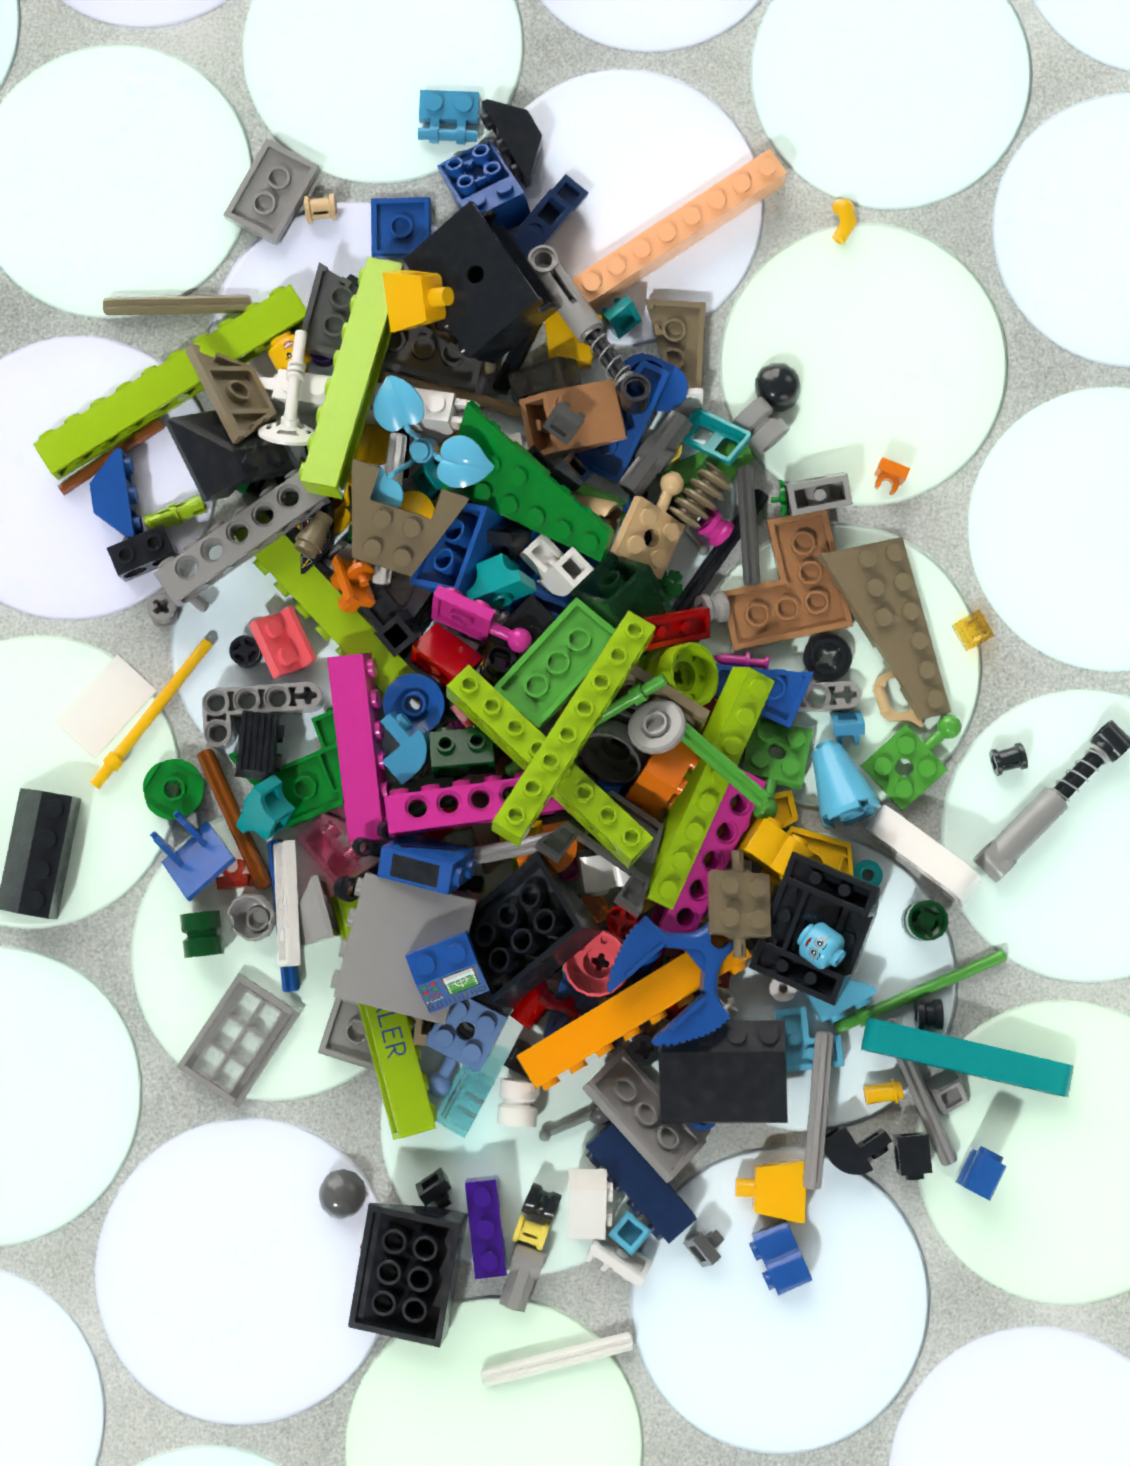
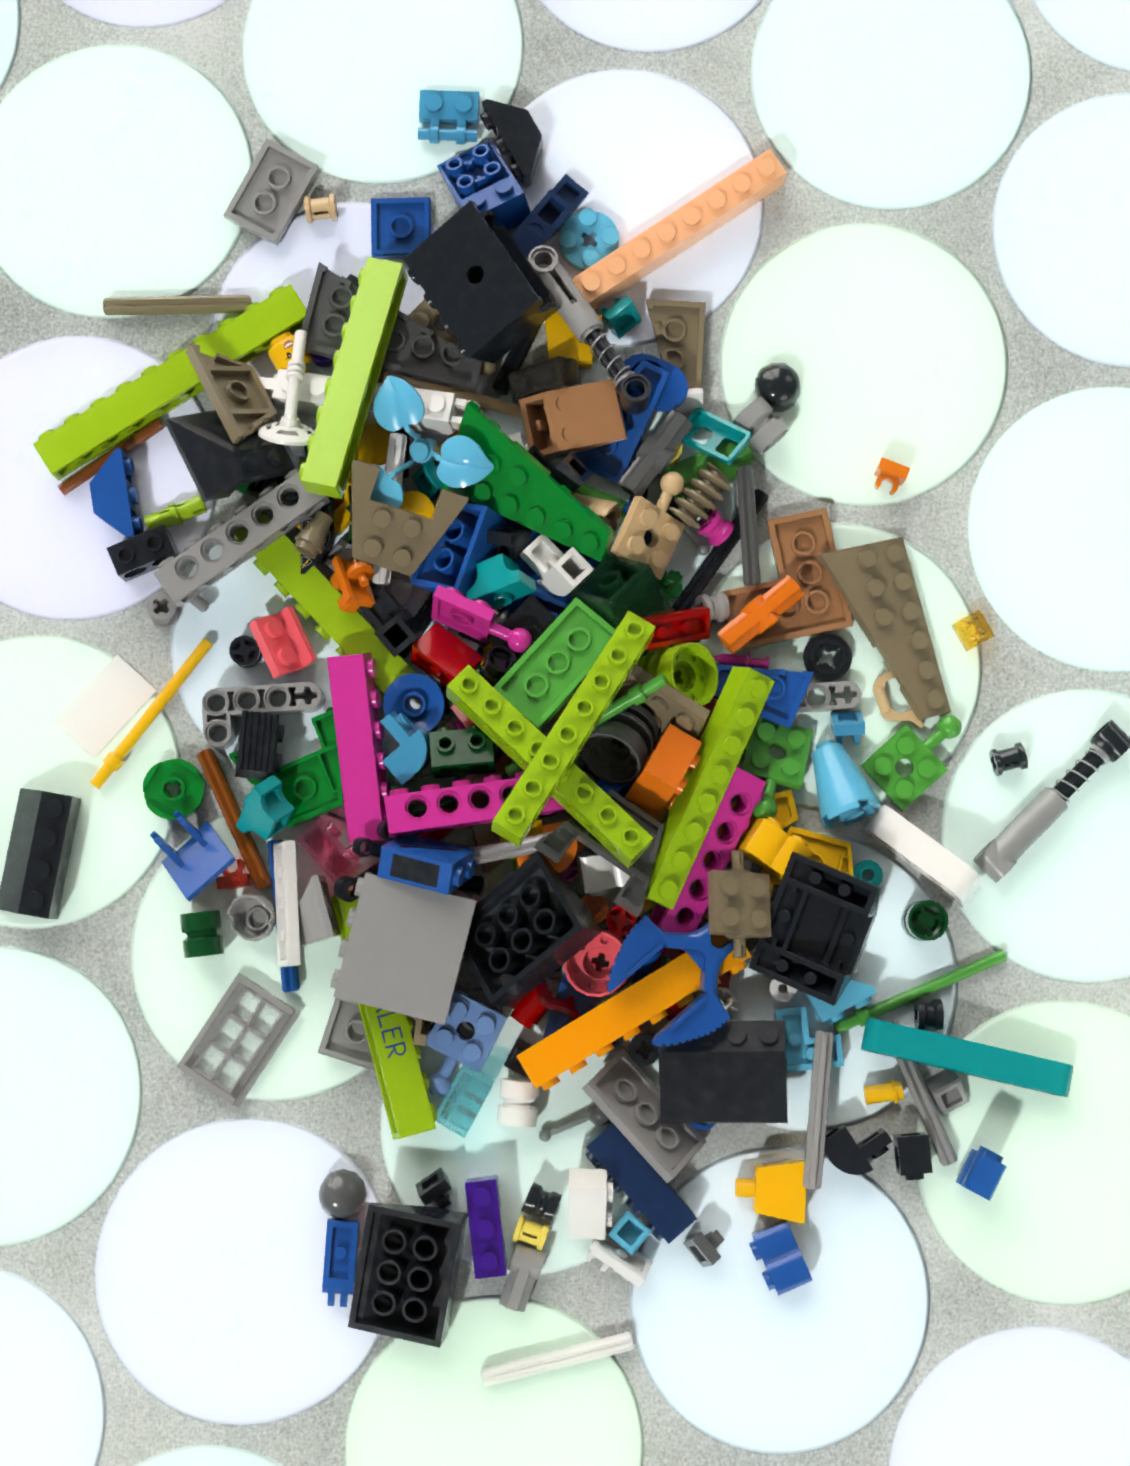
(340, 1259): none -> blue hinge
(415, 298): yellow torso -> none
(447, 971): blue slope -> none
(564, 422): dark grey tile -> none
(582, 224): none -> medium azure plate
(657, 726): light grey wheel -> none
(725, 767): bright green axle -> none
(760, 614): none -> orange piece
(782, 498): green plant -> none
(818, 493): light grey brick -> none
(821, 945): medium azure head -> none
(847, 218): yellow arm -> none

